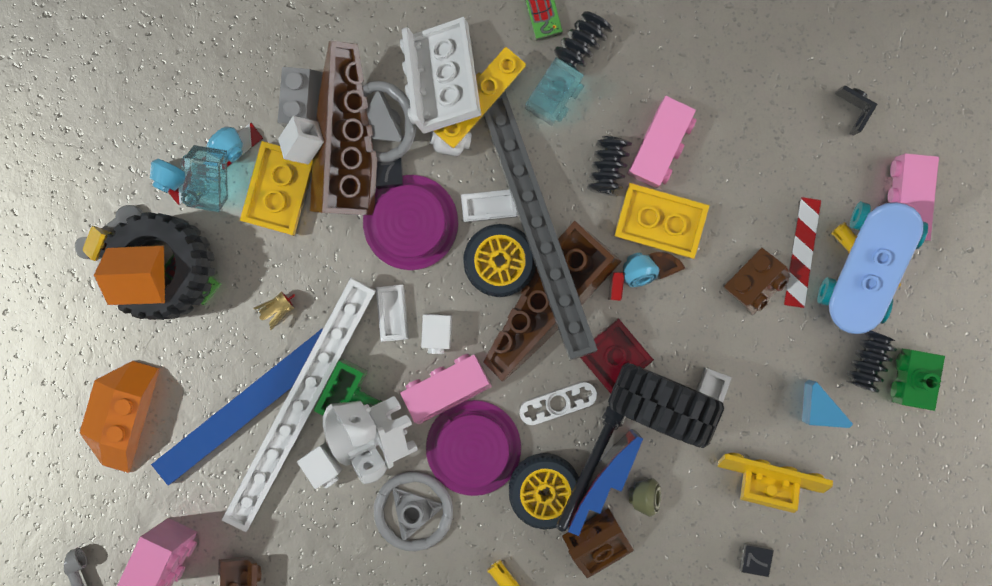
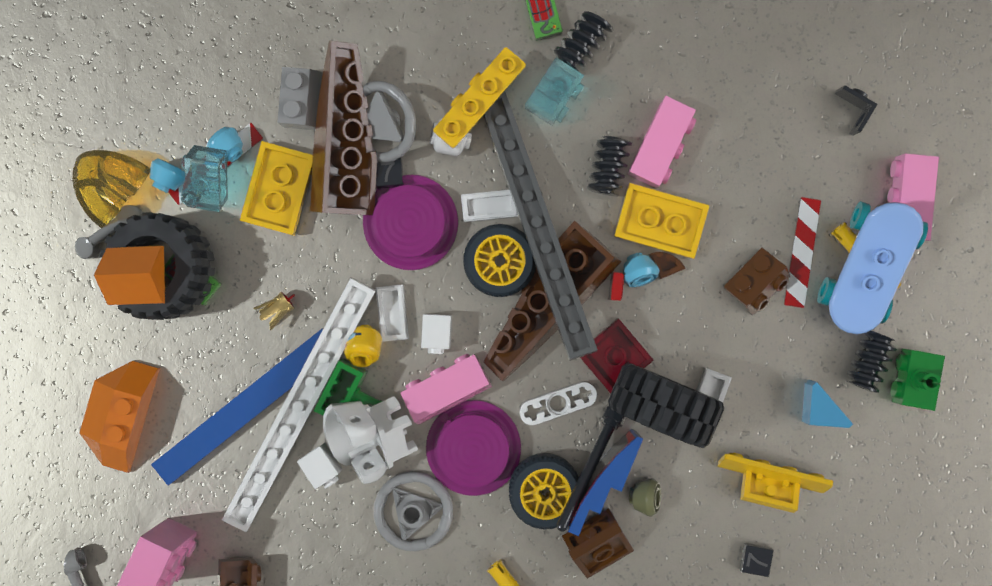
(95, 242): yellow slope -> none
(105, 182): none -> clear yellow brick
(300, 140): white brick -> none
(363, 346): none -> yellow head
(440, 75): white bracket -> none

